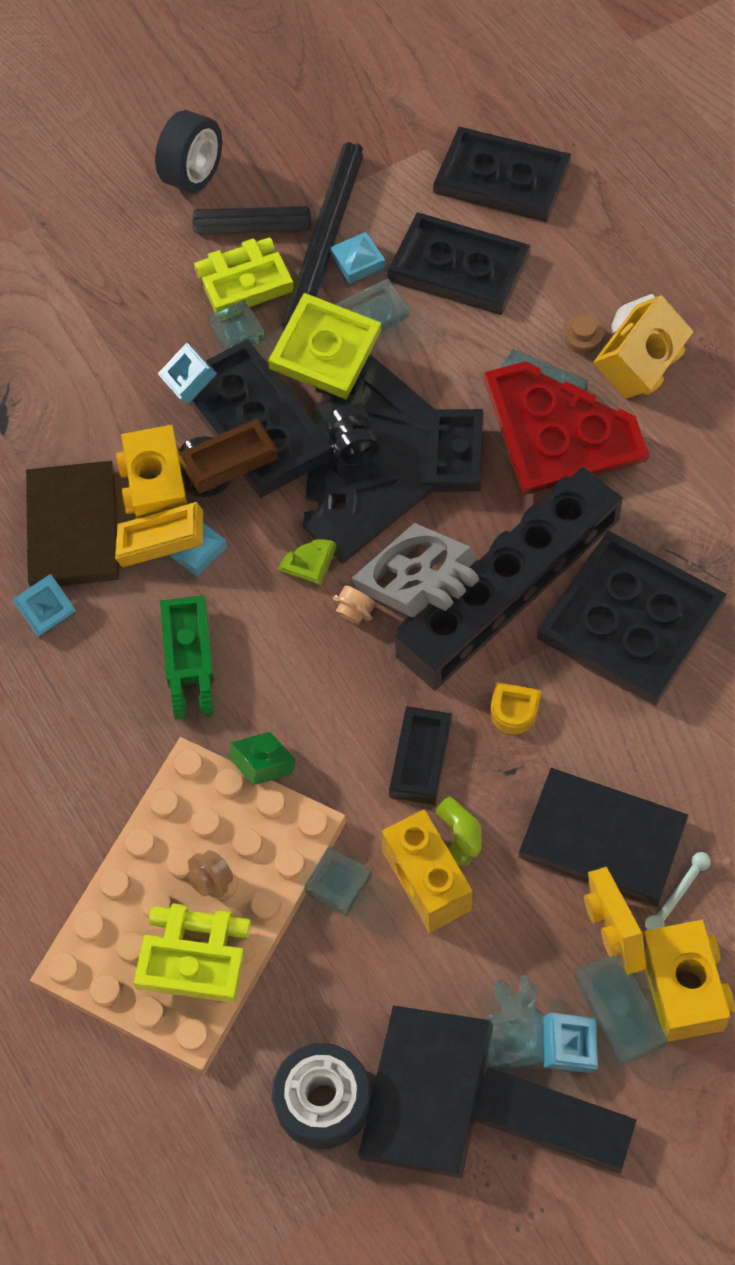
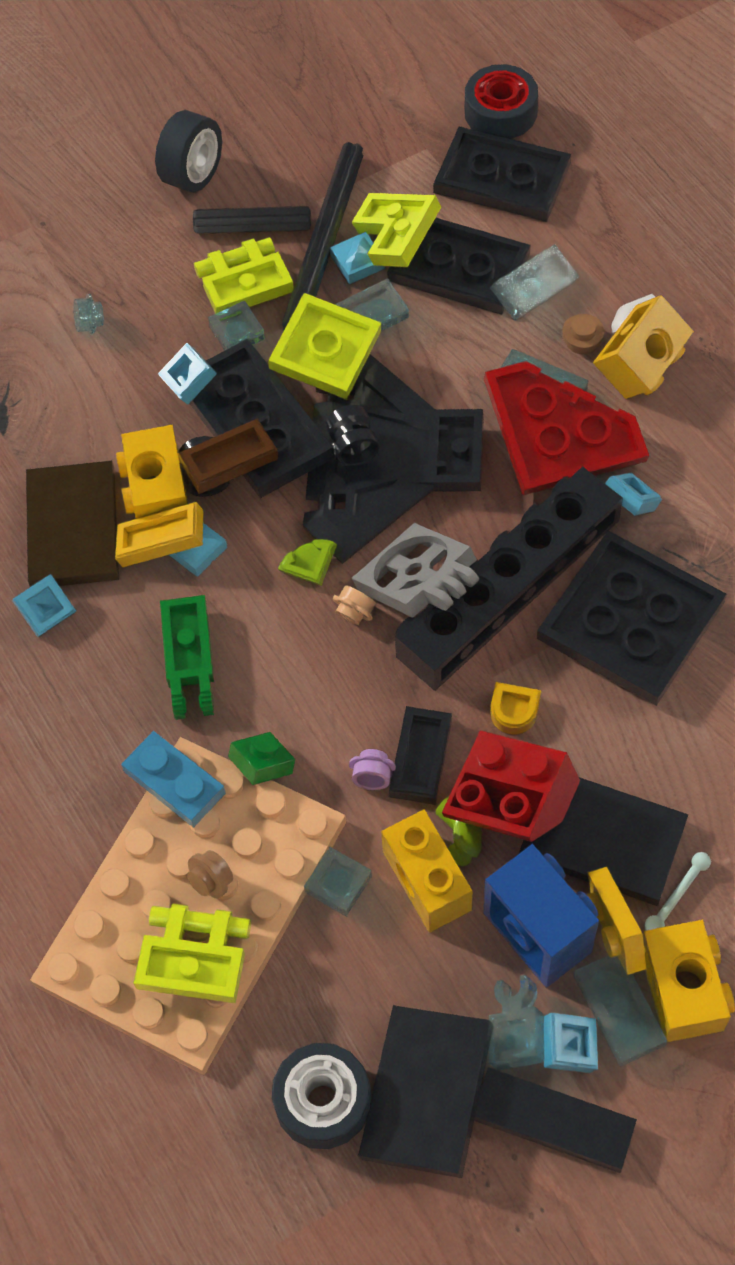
(87, 314): none -> clear light blue plate
(173, 778): none -> dark azure plate
(372, 769): none -> lavender plate
(400, 225): none -> neon yellow plate
(501, 101): none -> black wheel
(512, 787): none -> red slope
(534, 282): none -> clear light blue plate
(541, 914): none -> blue brick
(636, 495): none -> medium azure tile

